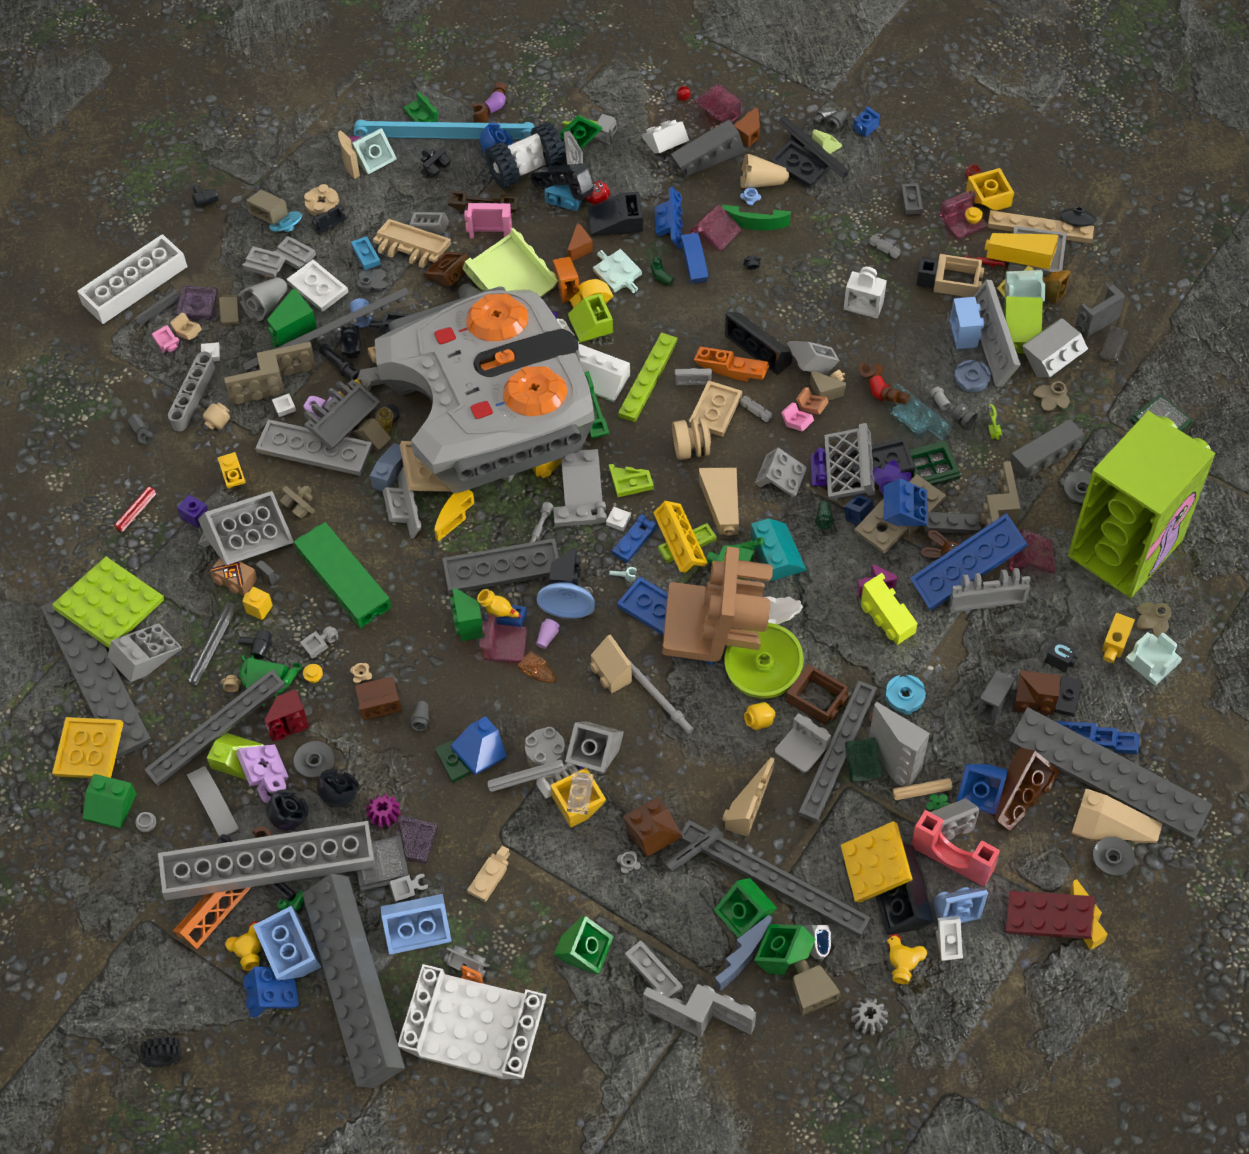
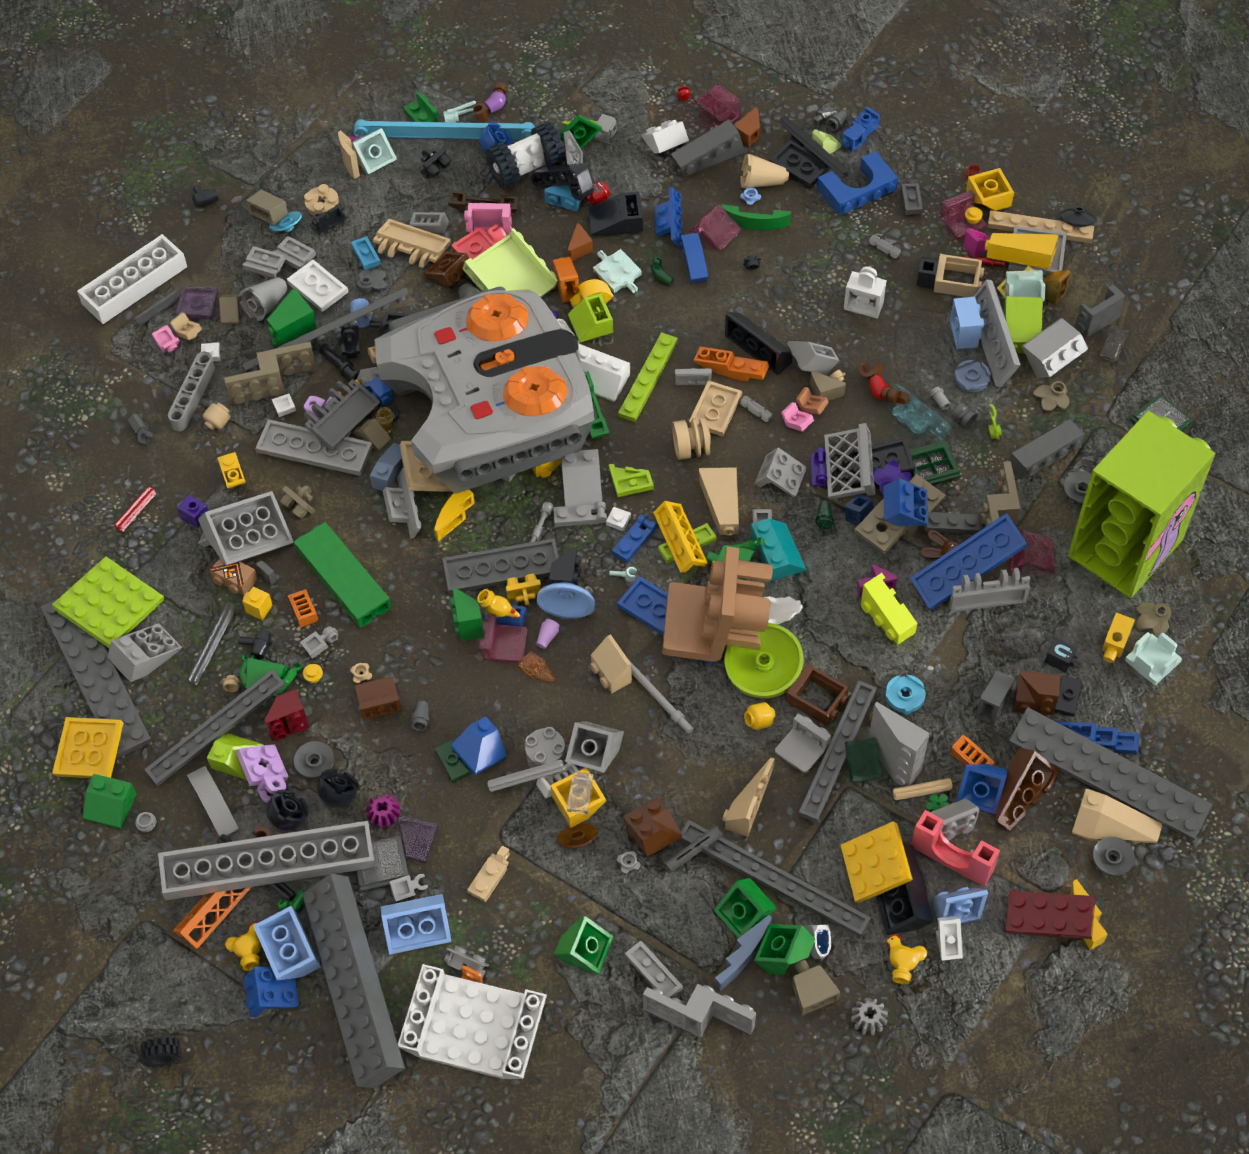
(306, 619): none -> orange slope
(380, 391): none -> blue brick
(451, 115): none -> light aqua plant
(479, 241): none -> coral plate
(523, 591): none -> yellow hips
(577, 836): none -> reddish brown dish
(761, 514): none -> light grey slope
(845, 198): none -> blue arch
(853, 136): none -> blue brick
(969, 746): none -> orange slope
(975, 242): none -> dark pink slope

